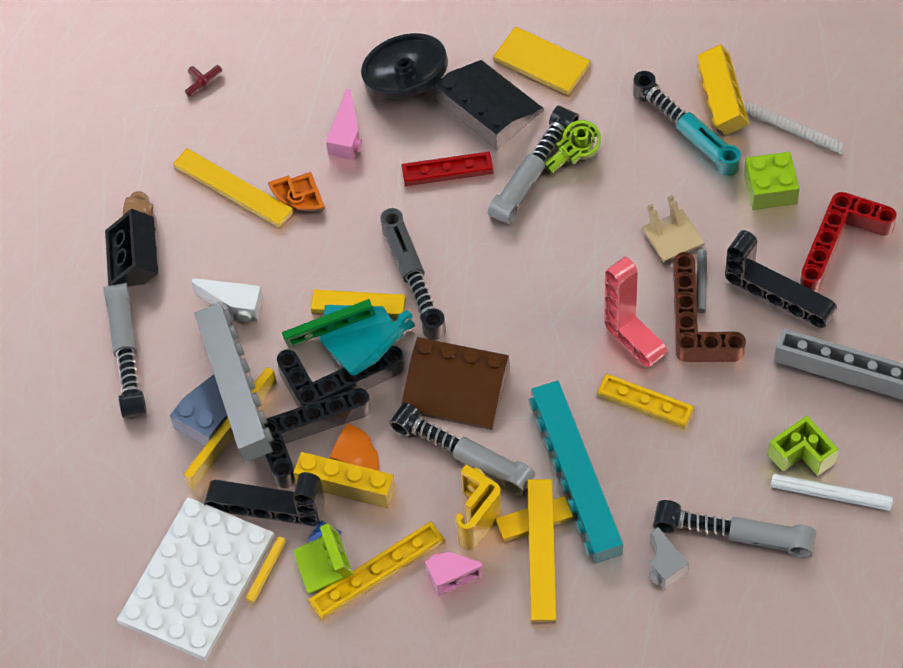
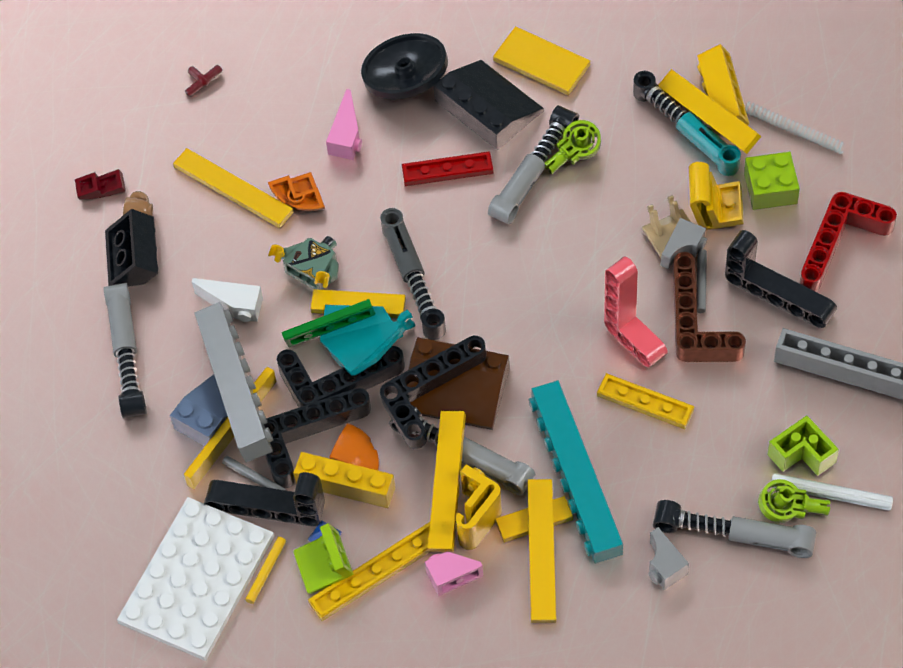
(95, 186): none -> dark red slope
(250, 474): none -> light grey bar
(309, 261): none -> sand green torso
(427, 383): none -> black beam
(446, 481): none -> yellow tile
(685, 238): none -> light grey arch
(709, 111): none -> yellow tile
(711, 203): none -> yellow piece
(789, 502): none -> lime pin

